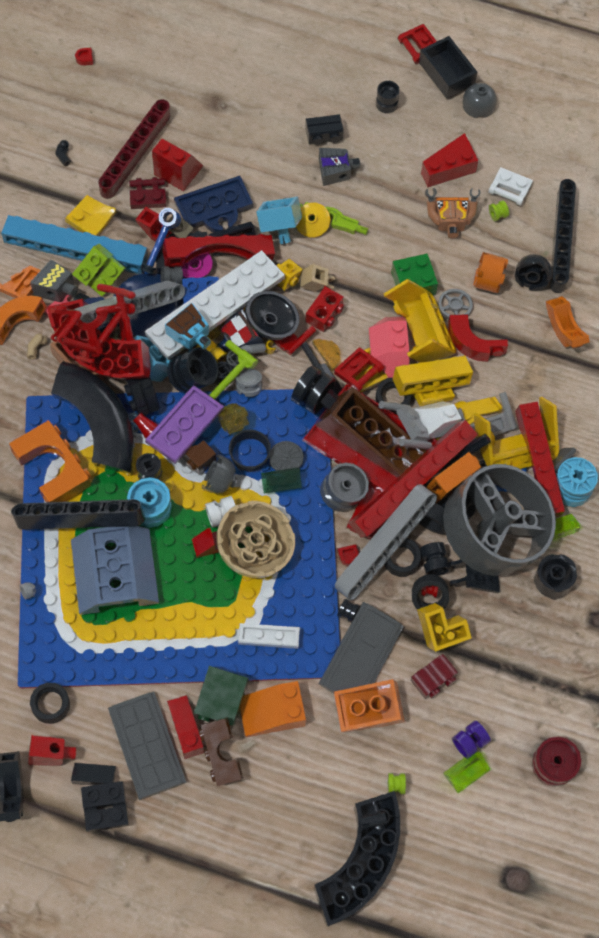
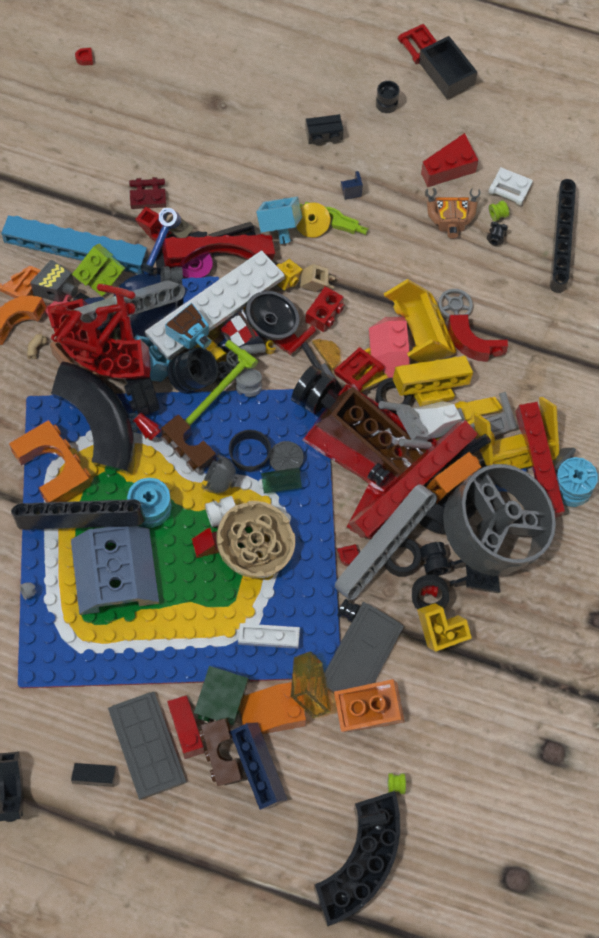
(41, 754): red torso -> none
(44, 688): black tyre -> none
(61, 152): black arm -> none
(90, 216): yellow plate -> none
(101, 797): black brick -> none
(141, 140): dark red beam -> none
(149, 466): black wheel -> none
(174, 164): red slope -> none
(184, 424): medium lavender tile -> none
(214, 204): dark blue plate -> none
(233, 418): clear yellow brick -> none
(258, 765): none -> dark blue brick
(309, 685): none -> clear yellow slope
(336, 165): dark grey torso -> none
(344, 487): dark grey wheel -> none
(353, 187): none -> dark blue panel
(379, 475): none -> black wheel
(416, 269): green brick -> none
(434, 677): dark red brick -> none
(464, 742): dark purple wheel -> none
(466, 771): clear neon green slope -> none
(479, 100): dark grey cylinder -> none
(490, 274): orange brick -> none
(497, 233): none -> black brick
(533, 272): black cylinder -> none
(547, 770): dark red wheel -> none
(553, 566): black brick -> none
(564, 323): orange arch -> none
(565, 526): clear neon green slope -> none

